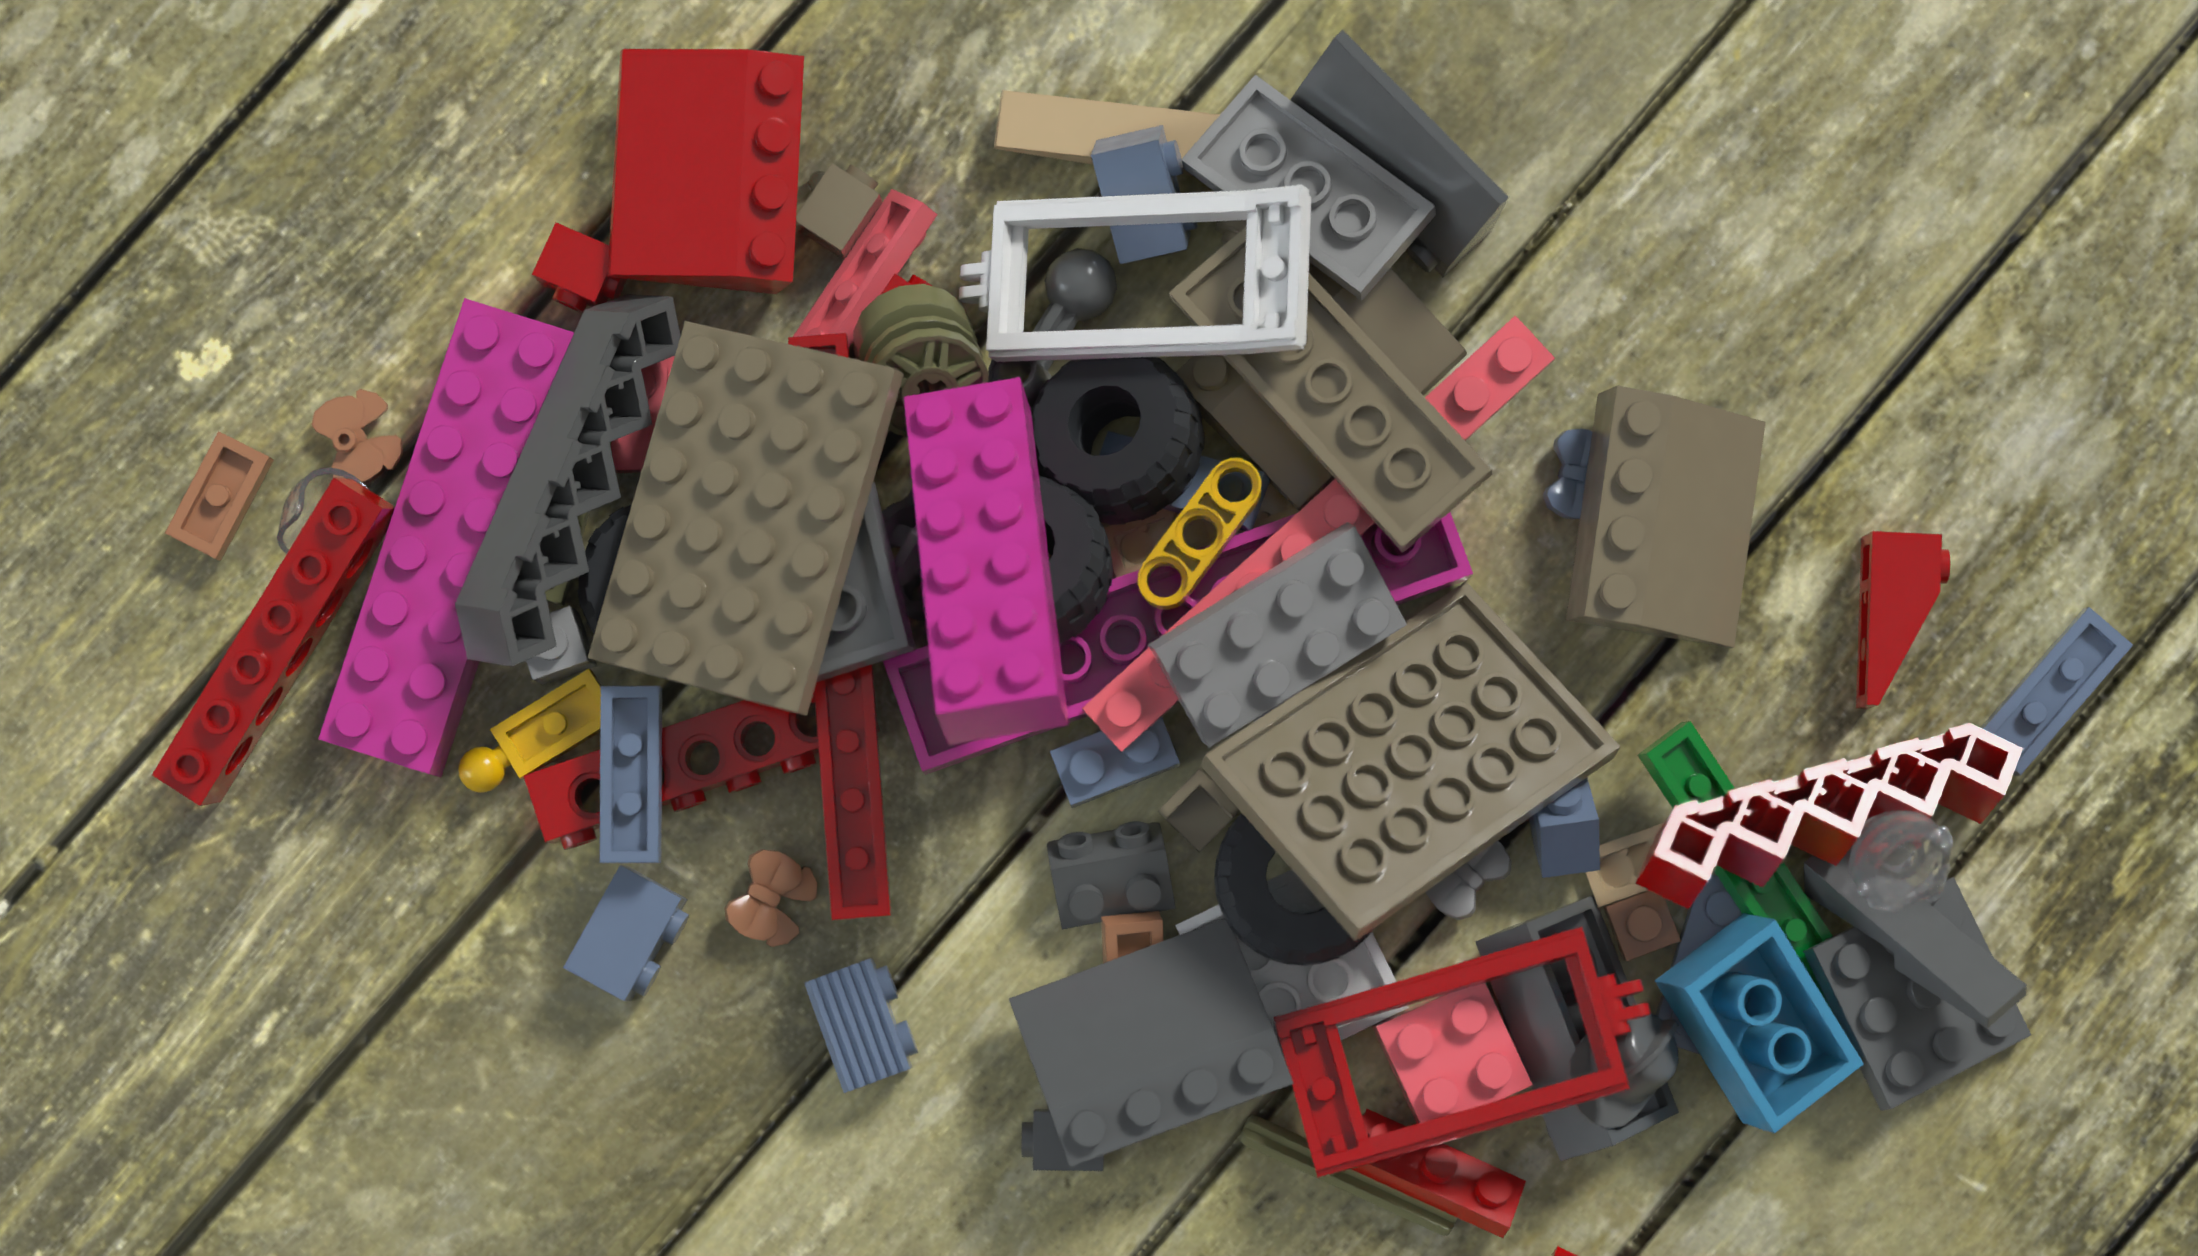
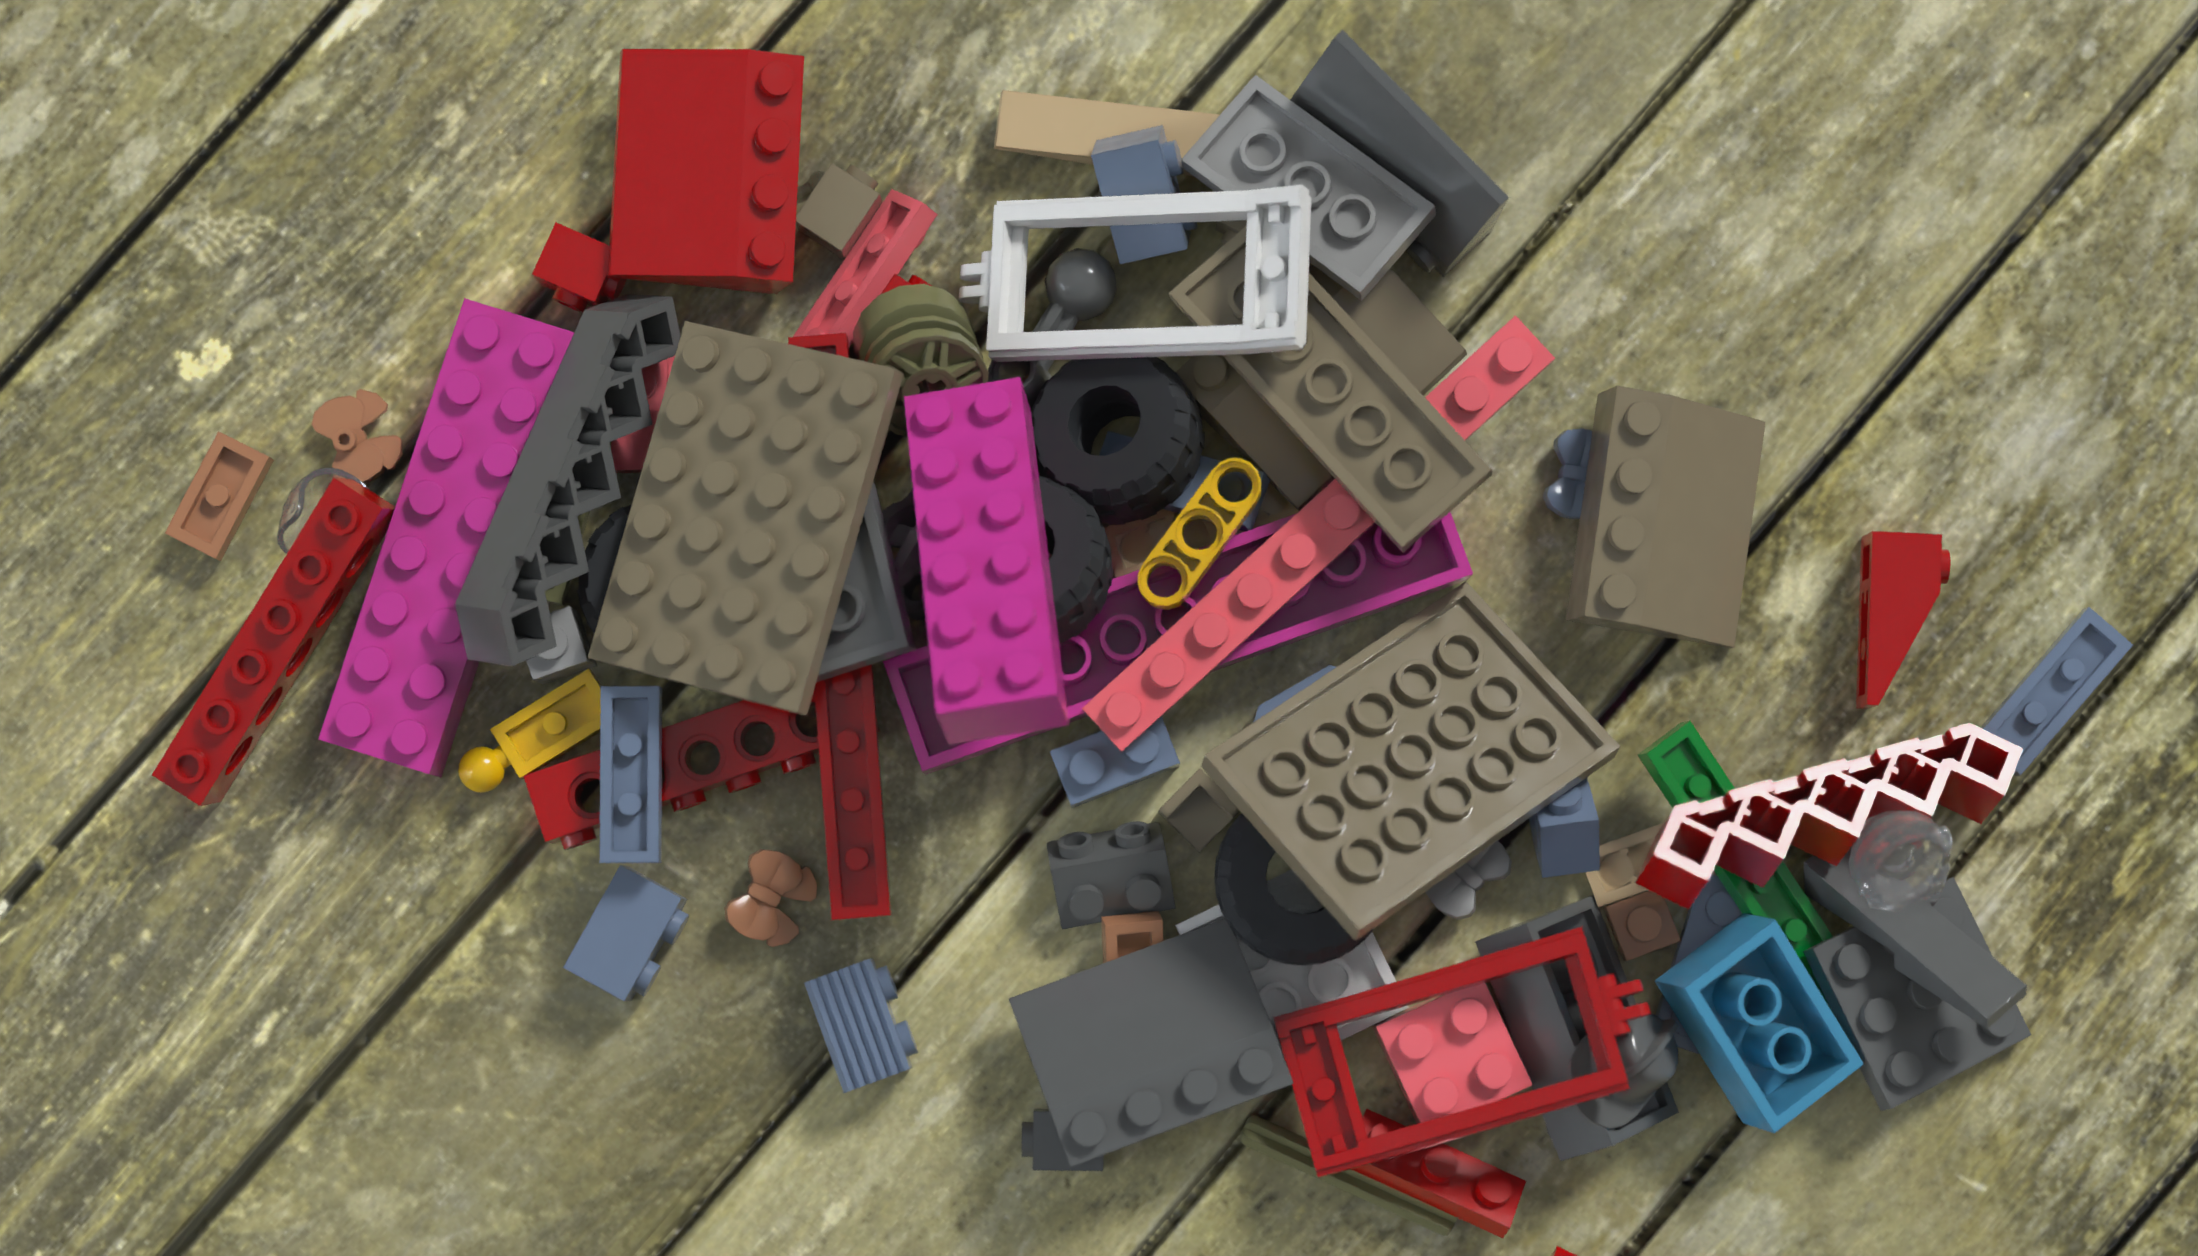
(1278, 634): light grey plate -> none

